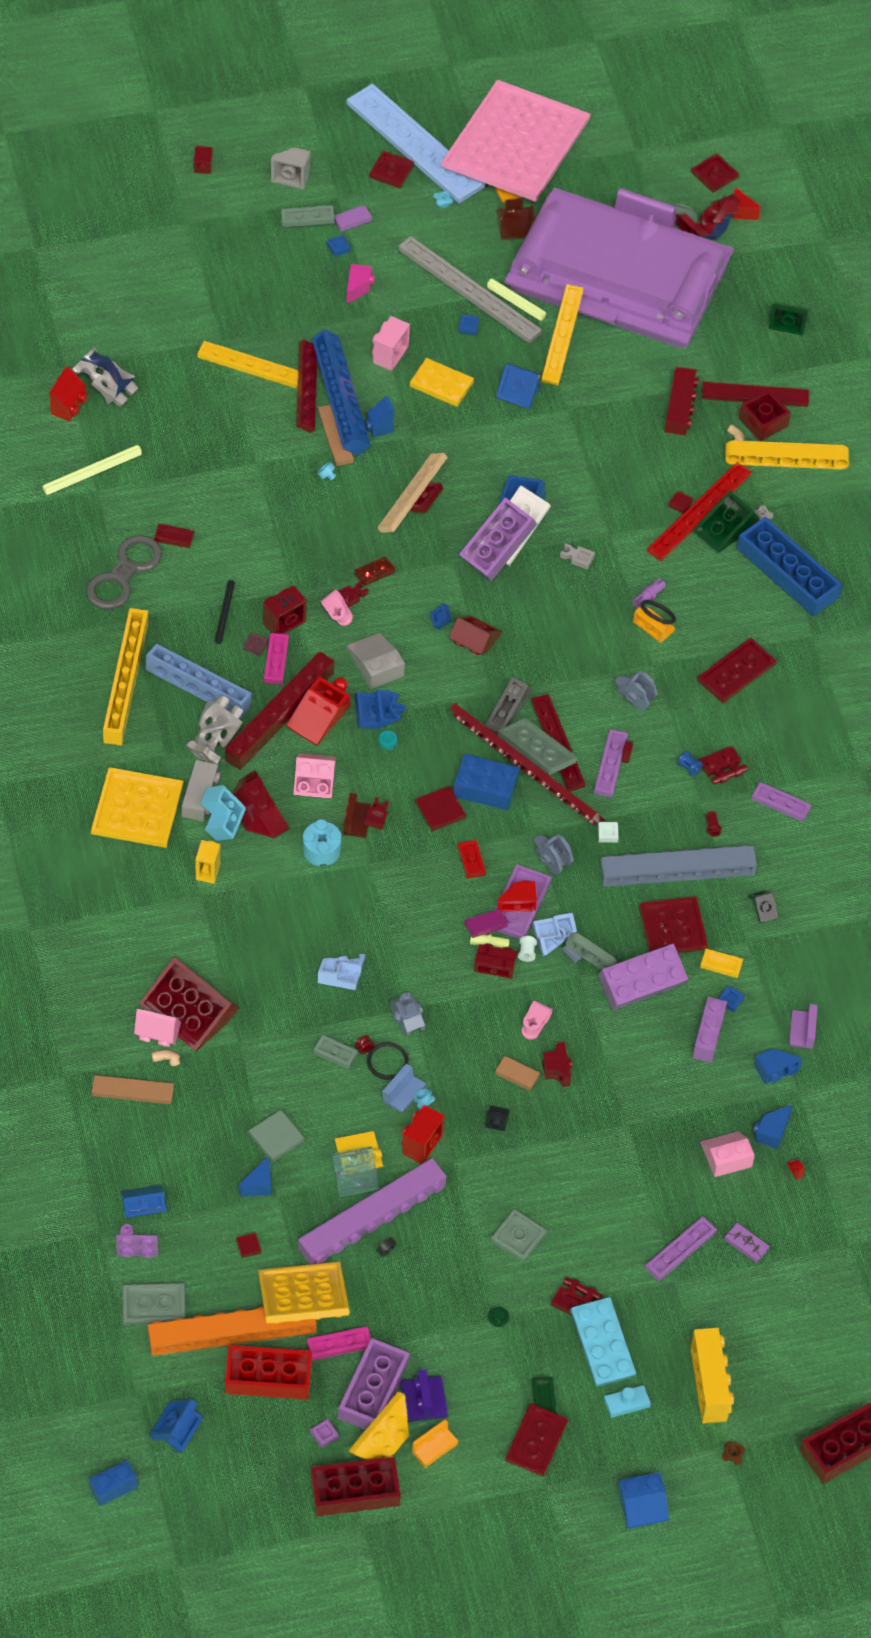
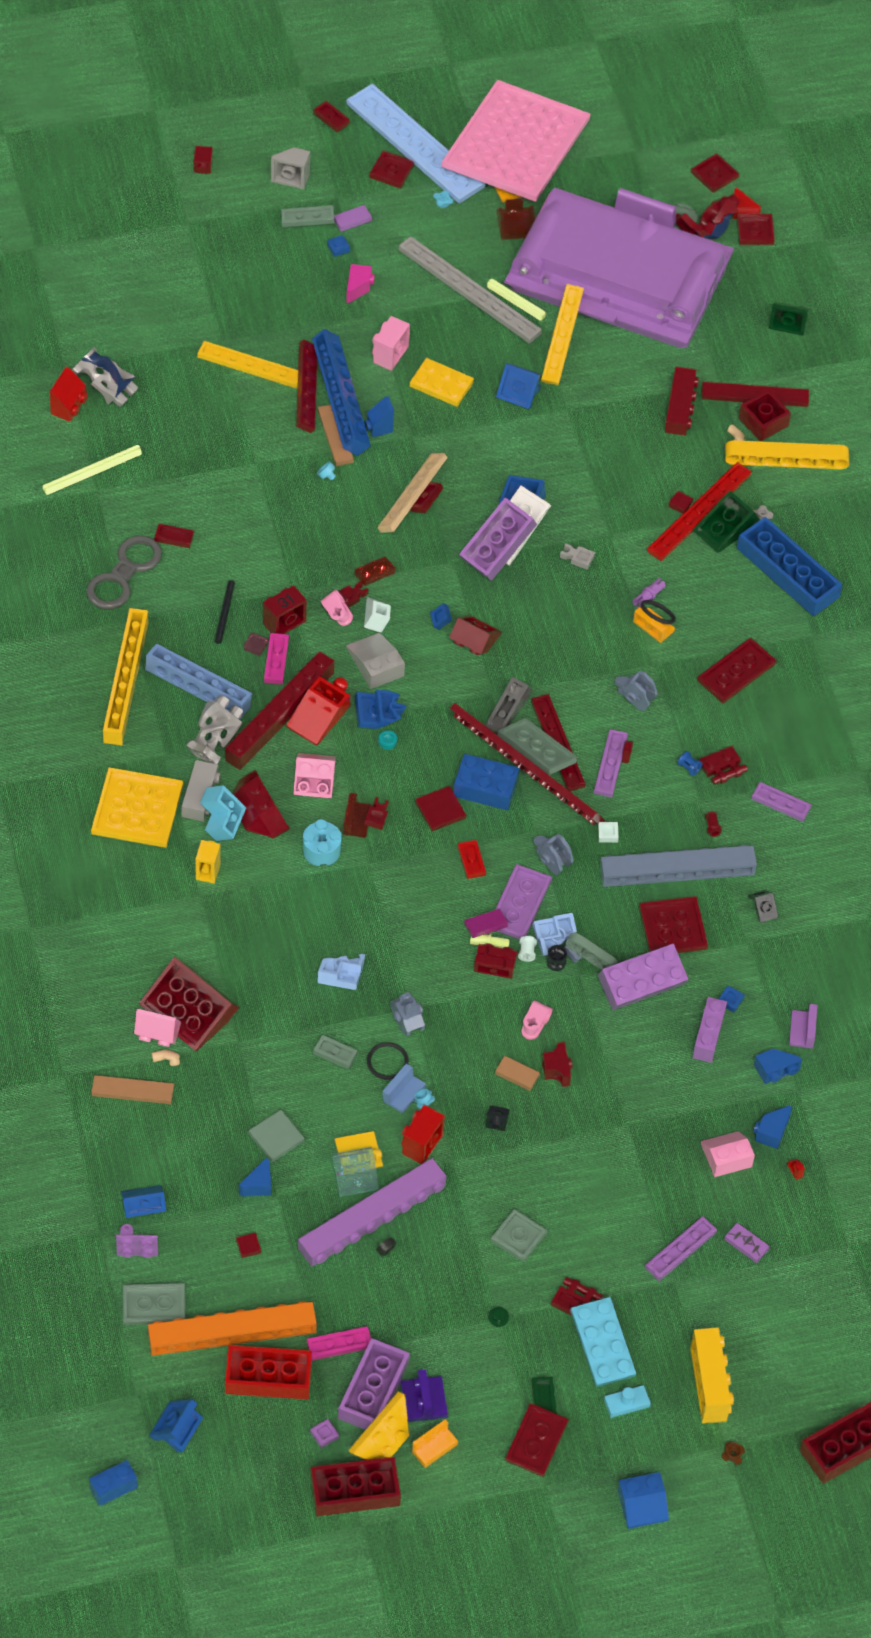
(303, 1292): yellow plate -> none
(331, 116): none -> dark red plate
(364, 1044): dark red bush -> none
(376, 614): none -> light aqua slope
(469, 324): blue plate -> none
(519, 897): red slope -> none
(556, 958): none -> black wheel
(721, 963): yellow tile -> none
(755, 229): none -> dark red plate

